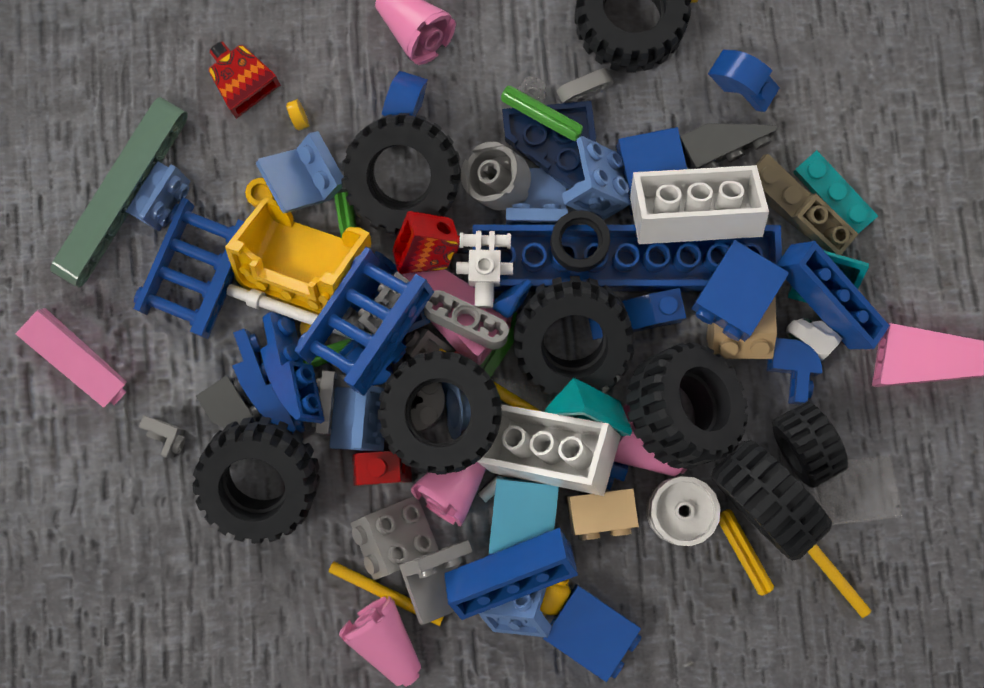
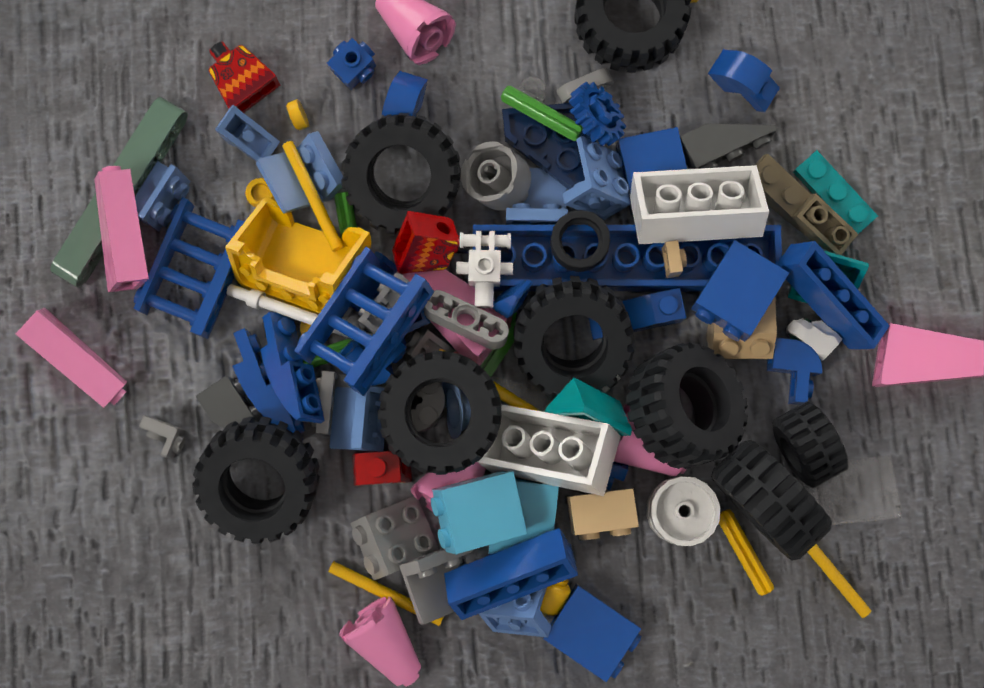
(120, 230): none -> bright pink slope
(246, 134): none -> medium blue slope
(312, 196): none -> yellow bar
(342, 63): none -> blue brick
(478, 512): none -> medium azure brick
(597, 114): none -> blue gear
(673, 259): none -> tan plate

